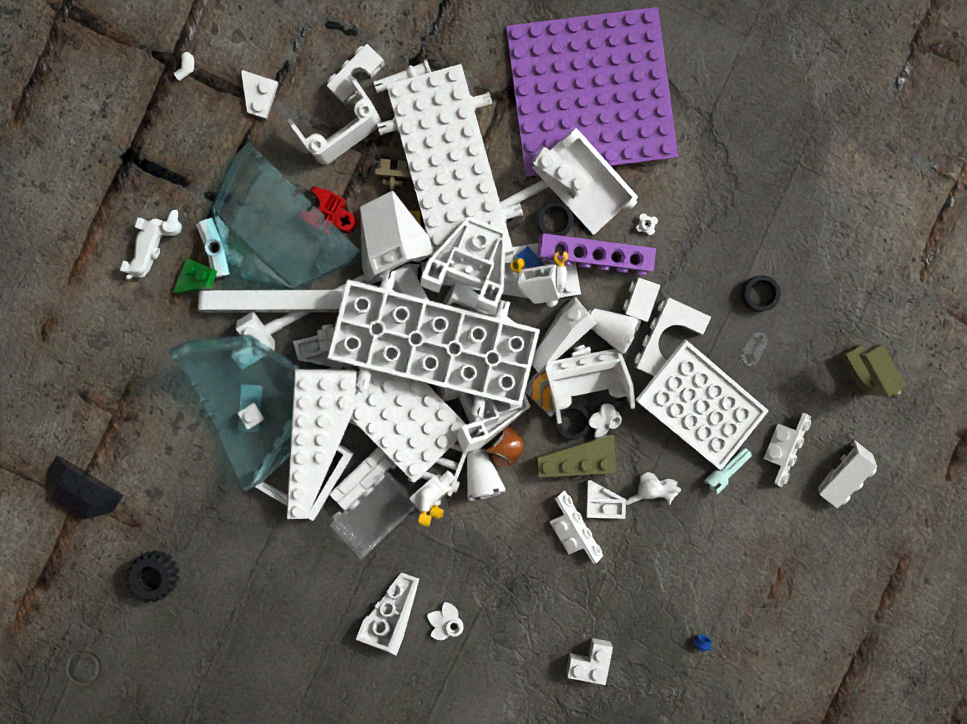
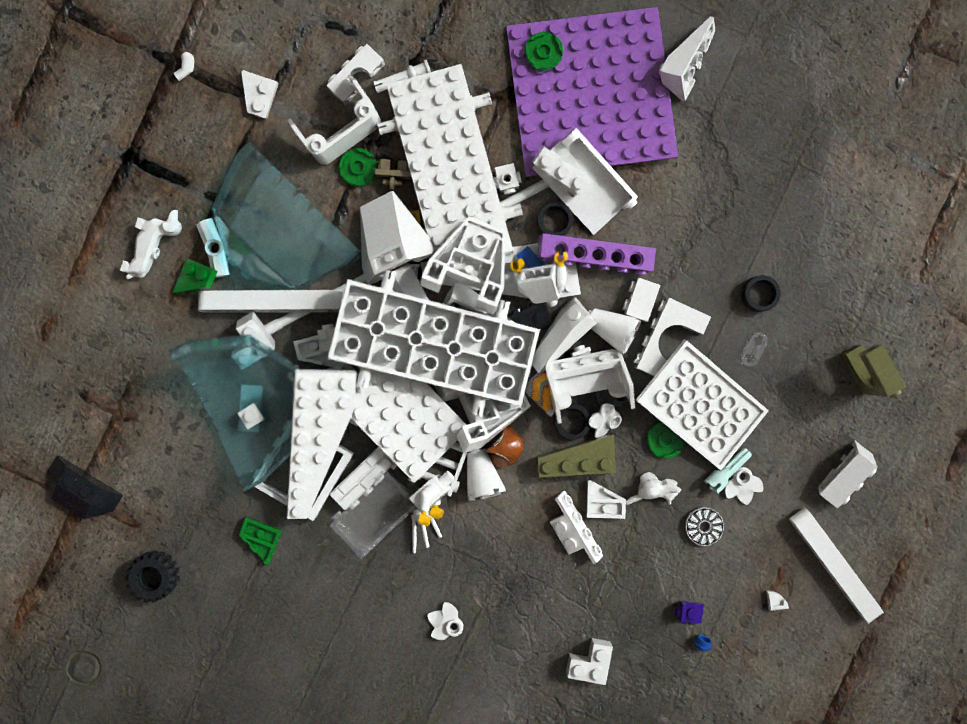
(261, 538): none -> green wing
(332, 208): red piece -> none
(358, 167): none -> green tile
(389, 619): white wedge -> none
(415, 517): none -> white plant
(507, 171): none -> white brick
(535, 316): none -> black bracket
(544, 51): none -> green tile
(641, 227): white plate -> none
(663, 441): none -> green tile
(682, 63): none -> white wedge
(689, 612): none -> dark purple bracket
(715, 528): none -> tile
(743, 488): none -> white plate
(776, 601): none -> white tile
(784, 447): white bracket -> none
(836, 565): none -> white beam

